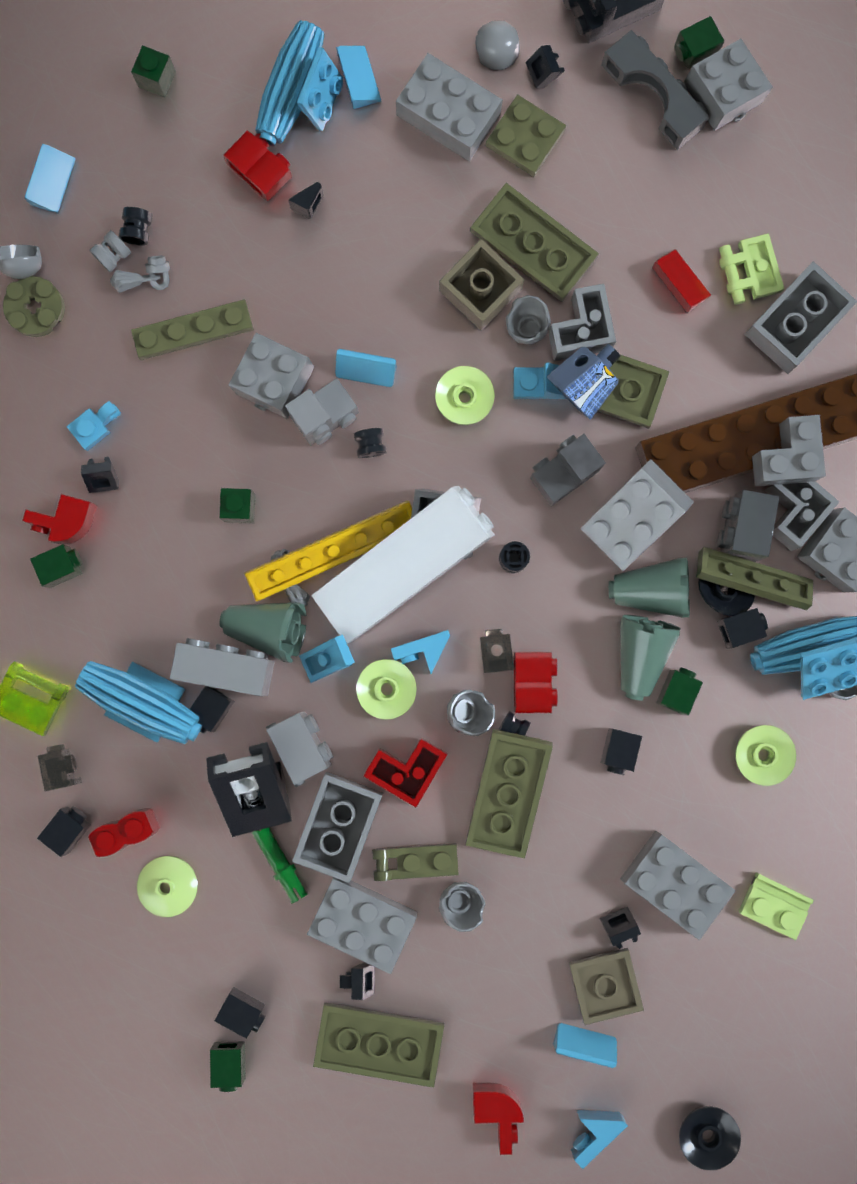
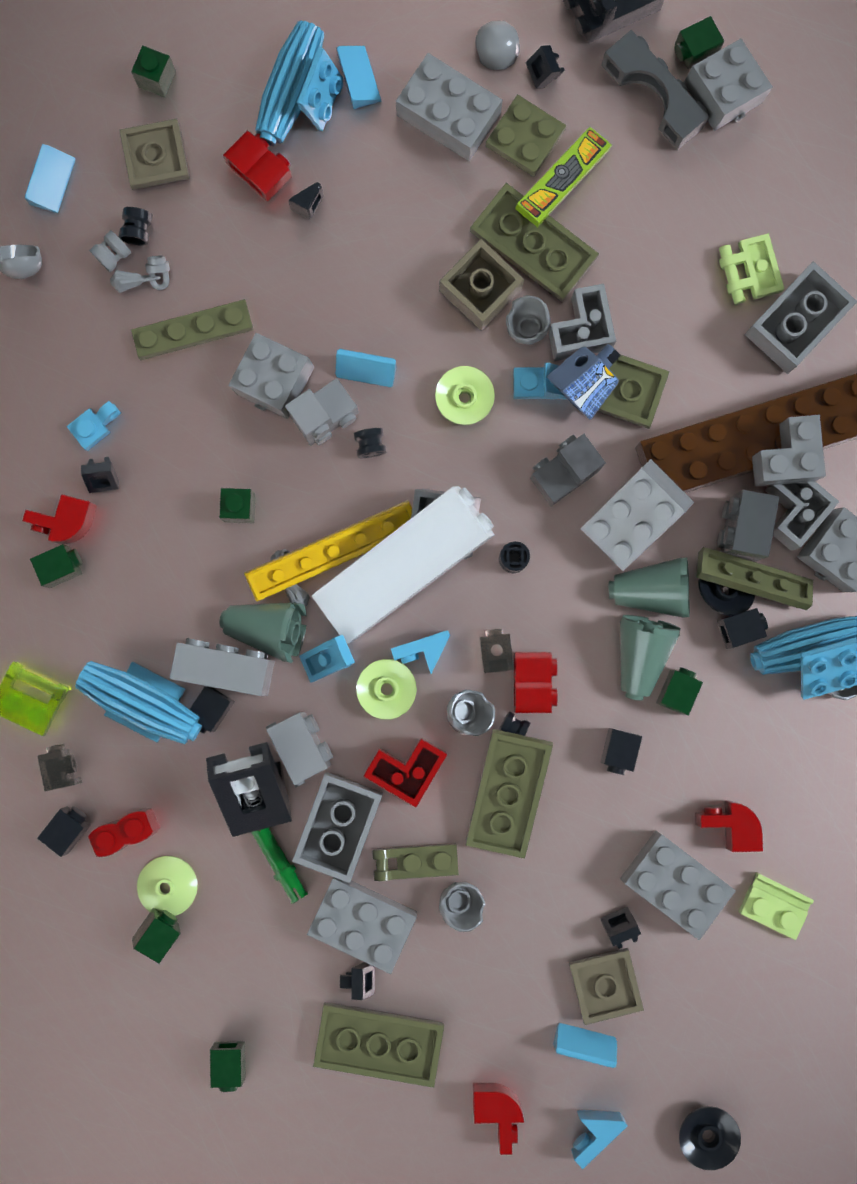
(24, 291): olive plate -> none
(154, 154): none -> dark tan plate
(156, 935): none -> dark green brick
(241, 1013): black brick -> none
(563, 177): none -> tile
(681, 280): red slope -> none
(741, 826): none -> red brick
(780, 757): yellowish green dish -> none

